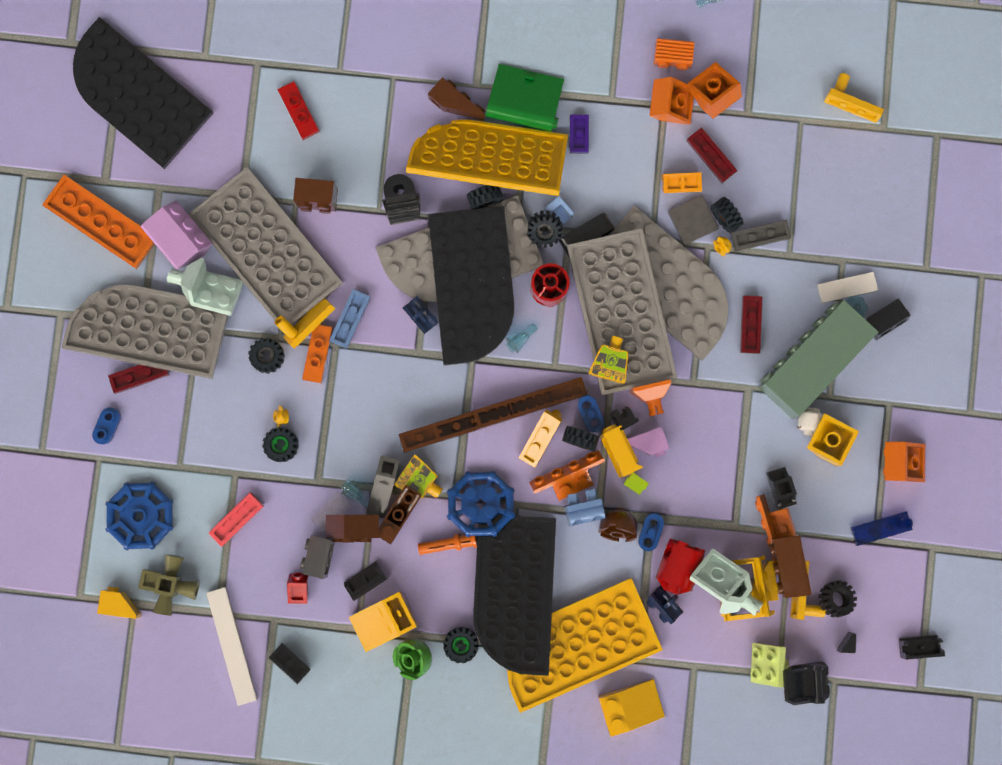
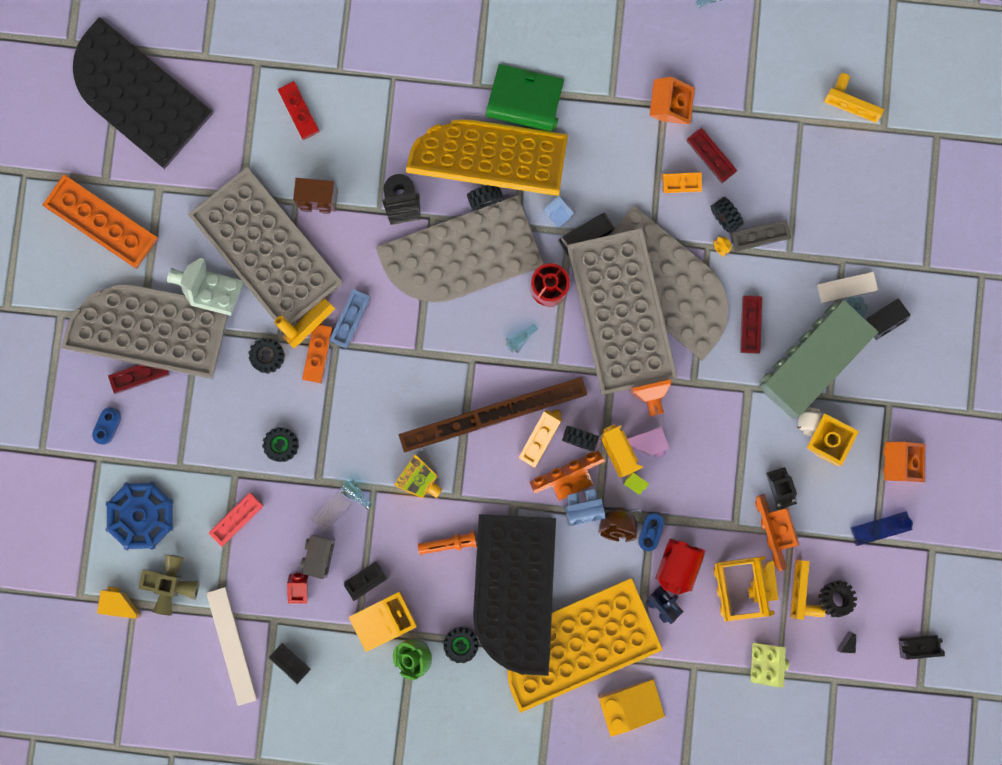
(176, 235): lavender slope -> none
(280, 416): yellow plate -> none
(352, 528): reddish brown piece -> none
(382, 486): dark grey slope -> none
(398, 514): reddish brown slope -> none
(420, 315): dark blue hips -> none
(450, 100): reddish brown slope -> none
(471, 282): black plate -> none
(472, 496): blue plate -> none
(535, 231): black bush -> none
(579, 134): dark purple plate -> none
(590, 413): blue plate -> none
(611, 362): torso -> none
(626, 418): black hinge -> none
(673, 53): orange brick -> none
(693, 220): flat silver tile -> none
(715, 90): orange slope -> none
(727, 583): light aqua plate -> none
(790, 566): reddish brown slope -> none
(806, 683): black shield -> none

